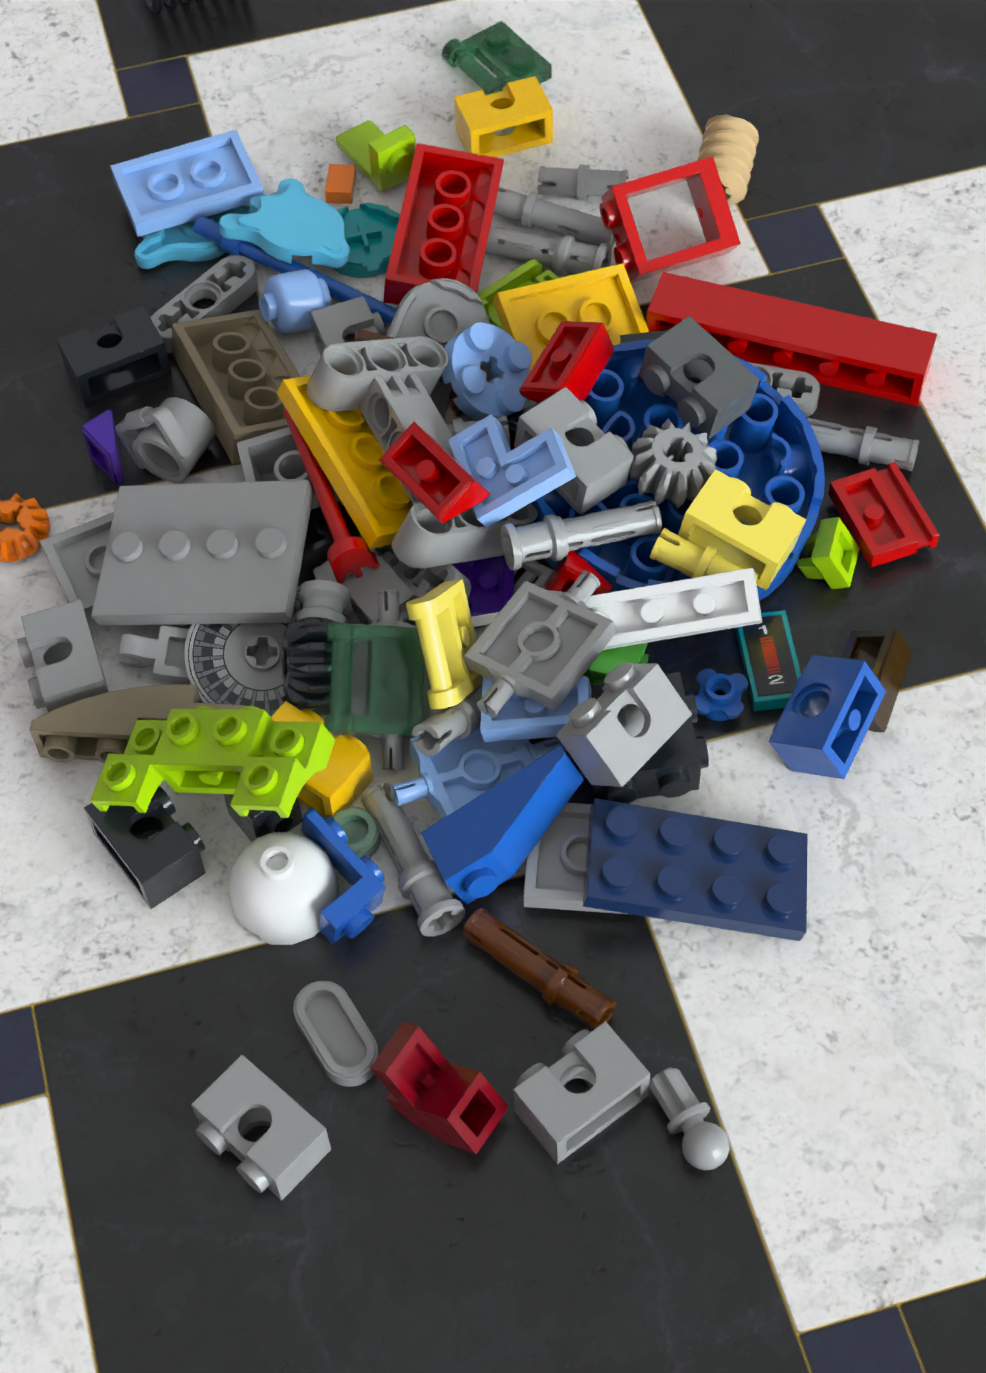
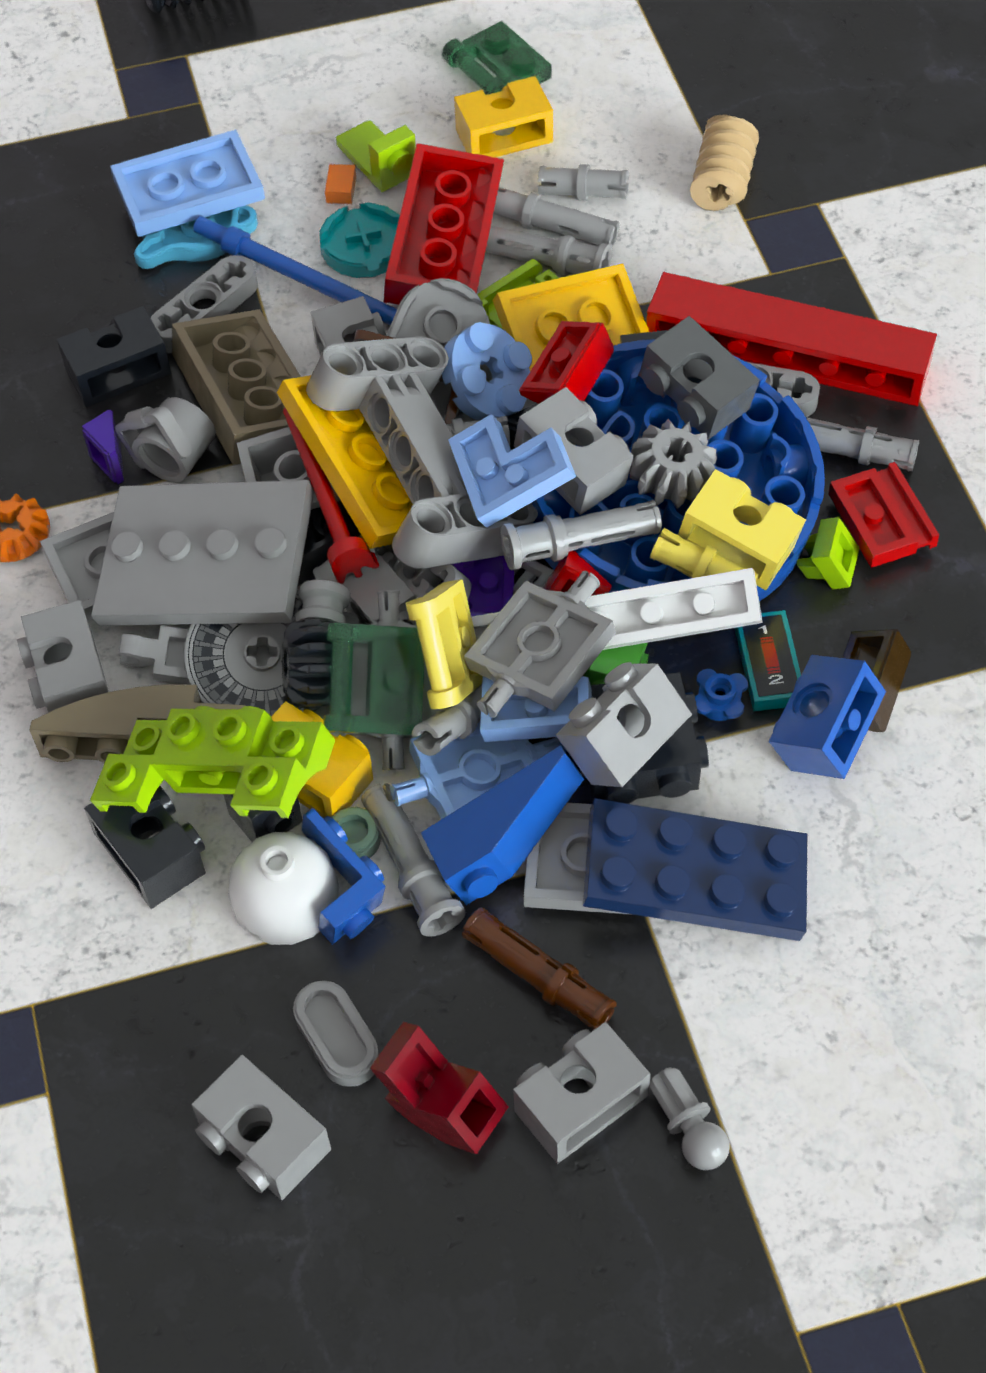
(291, 225): medium azure tile -> none
(292, 298): light blue head -> none
(432, 474): red slope -> none
(710, 207): red window -> none

